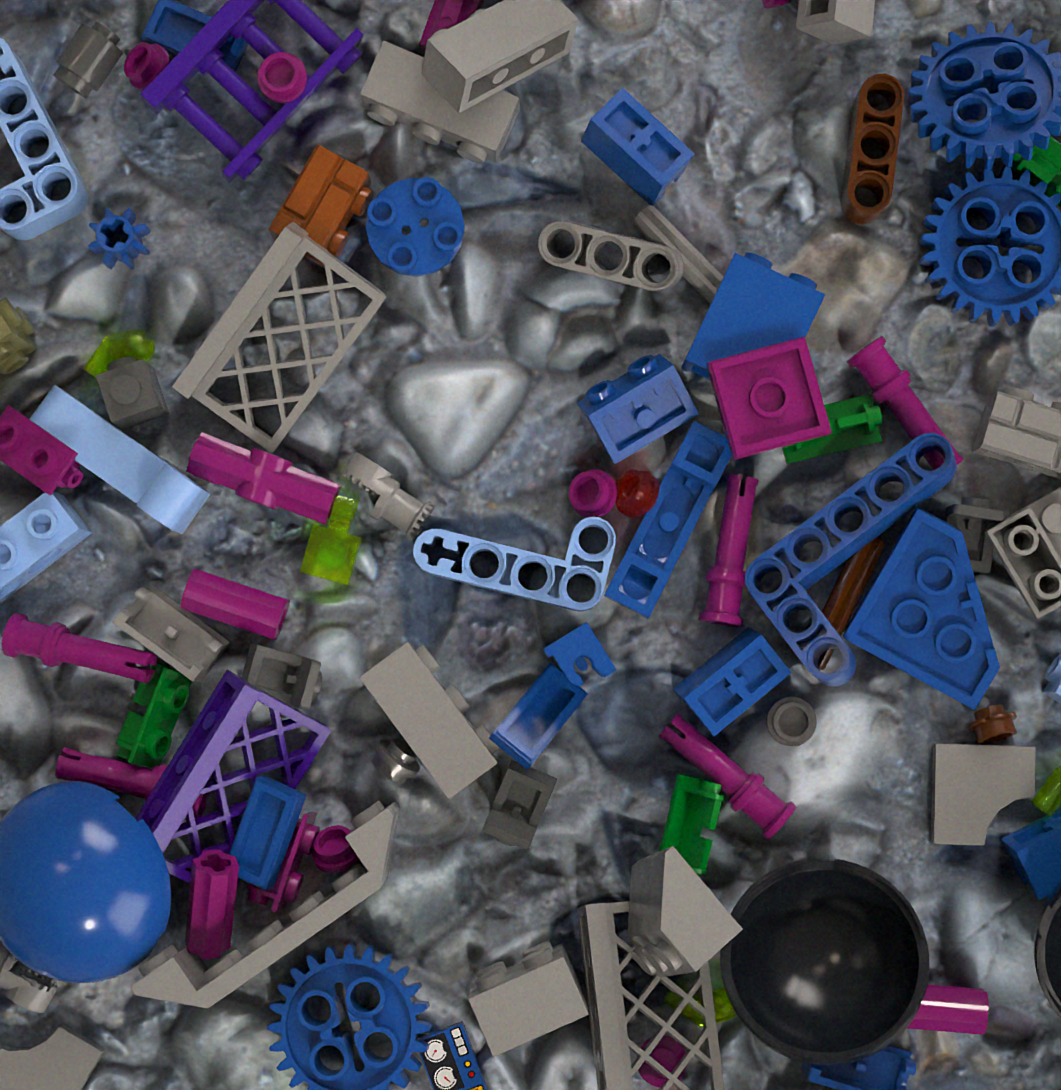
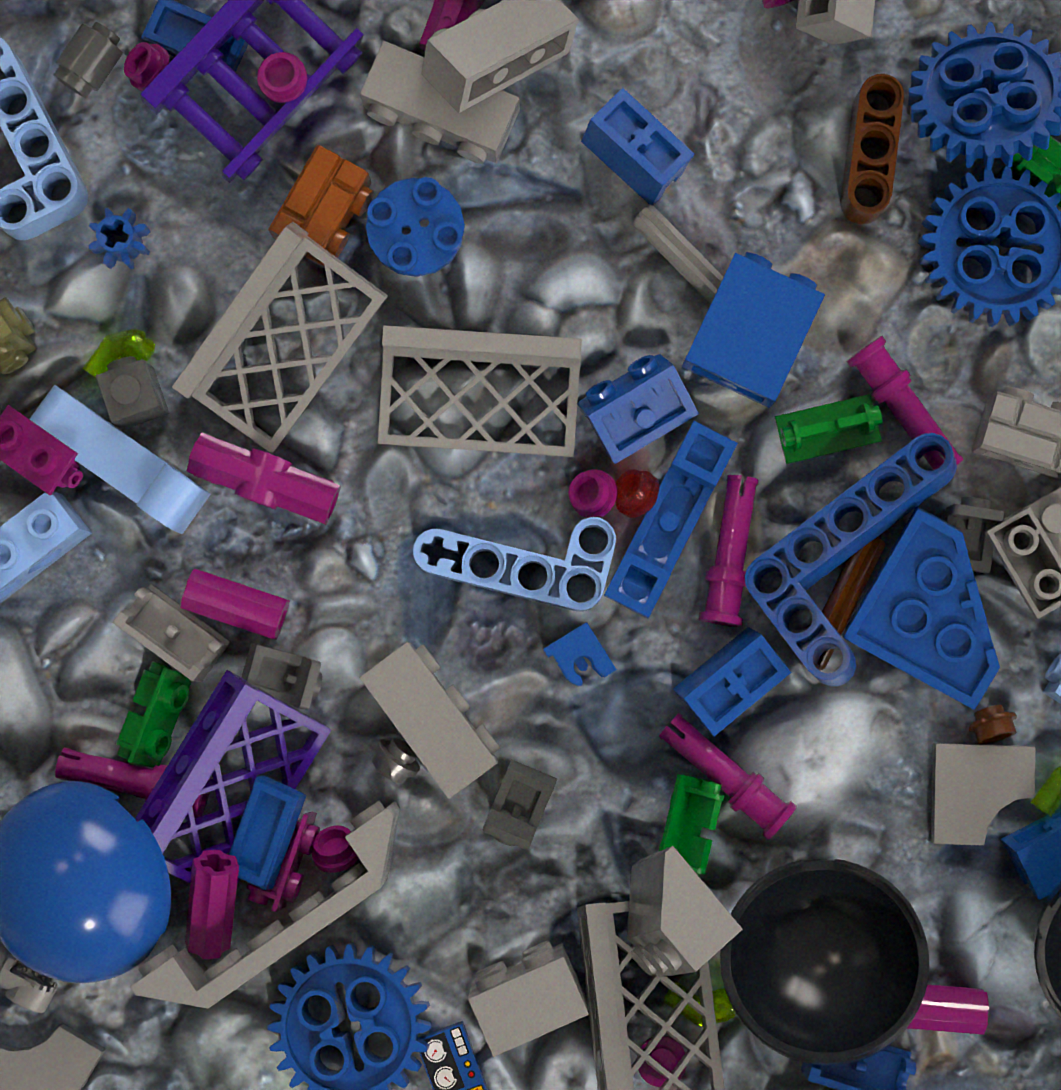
(57, 645): magenta pin -> none
(332, 550): clear neon green plate -> none
(393, 503): light grey connector -> none
(479, 347): none -> light grey fence
(538, 716): blue tile -> none
(587, 255): light grey beam -> none
(768, 398): magenta tile -> none
(791, 721): flat silver plate -> none

